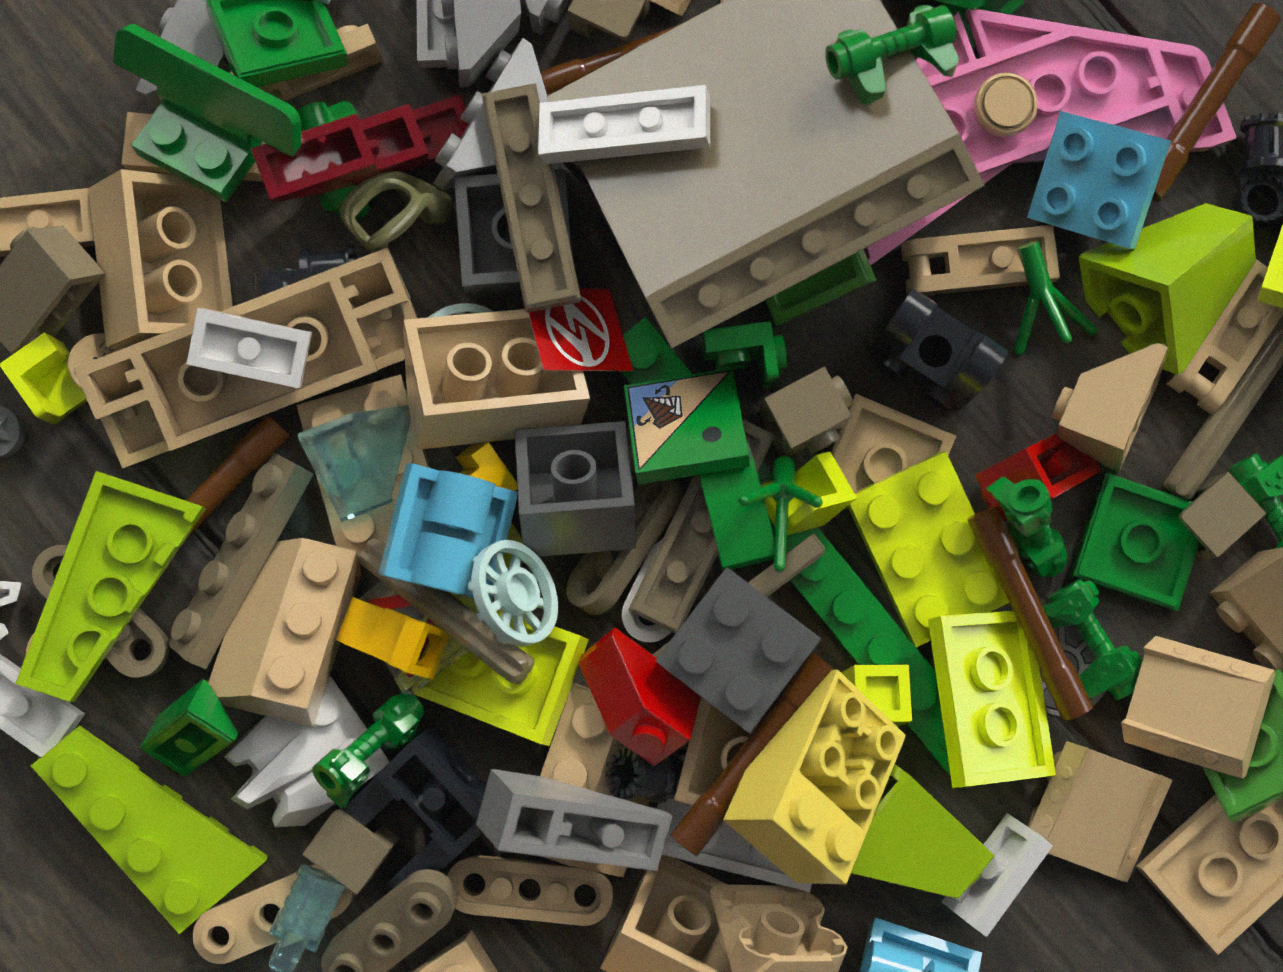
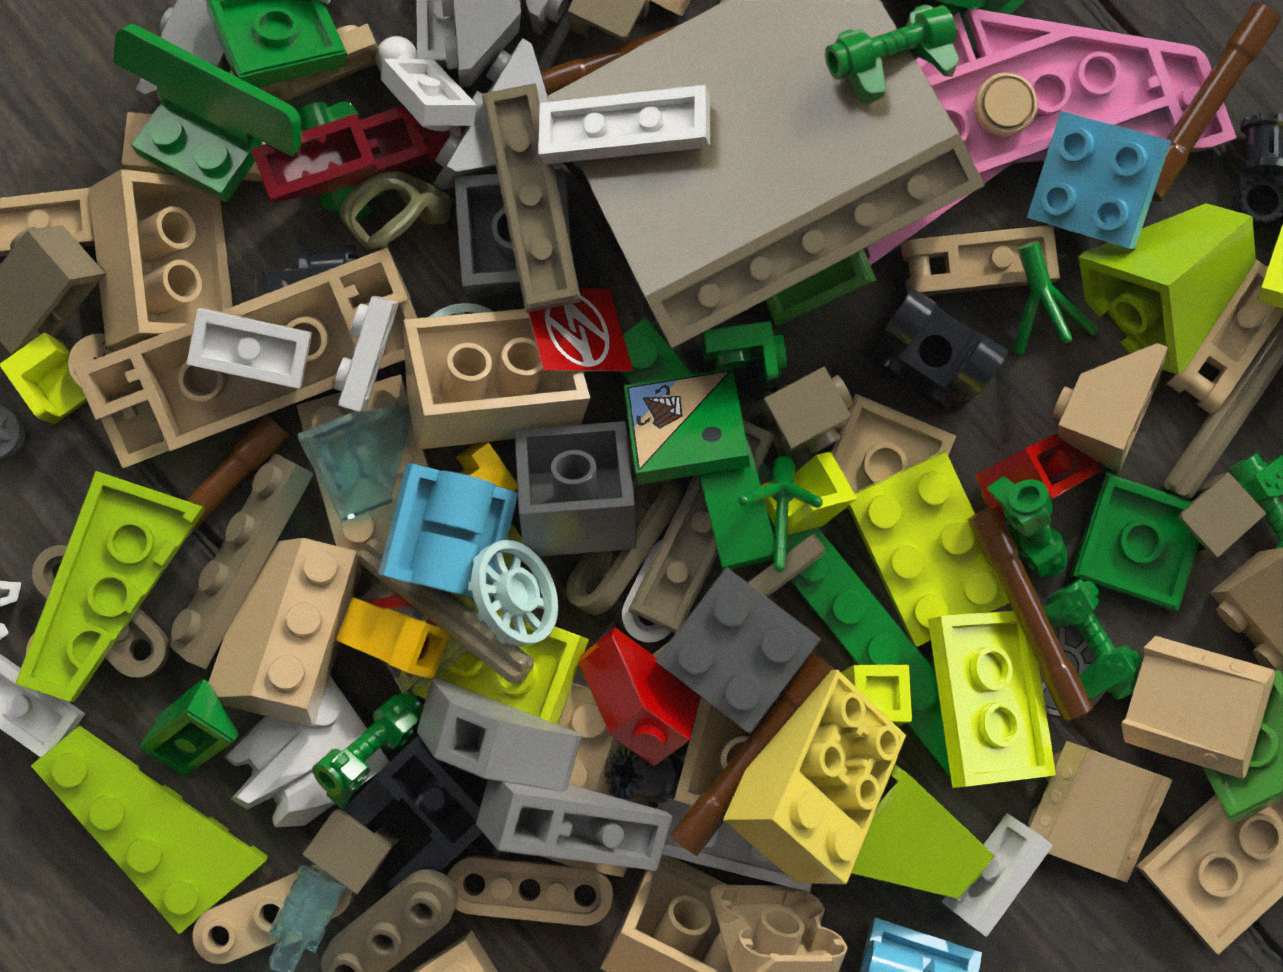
(358, 375): none -> white plate
(423, 86): none -> white plate
(496, 738): none -> light grey slope

